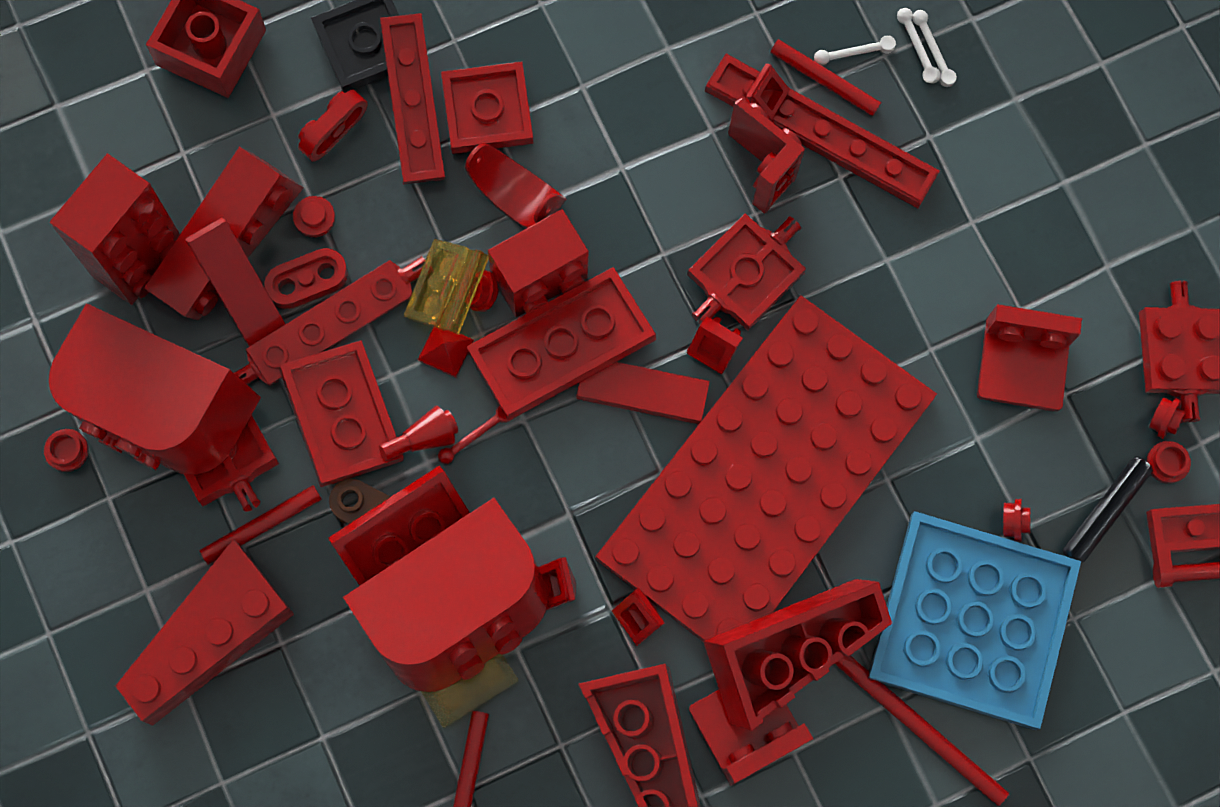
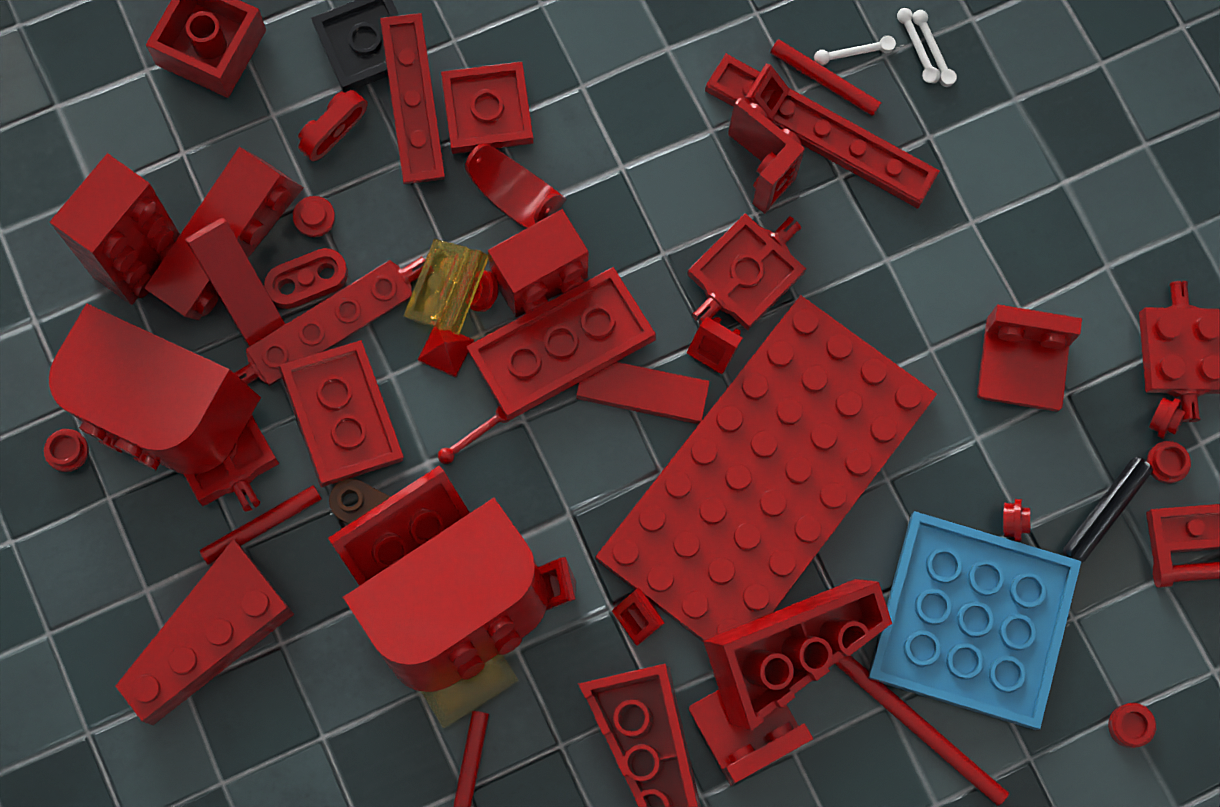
(432, 430): red cone -> none
(1132, 725): none -> red tile

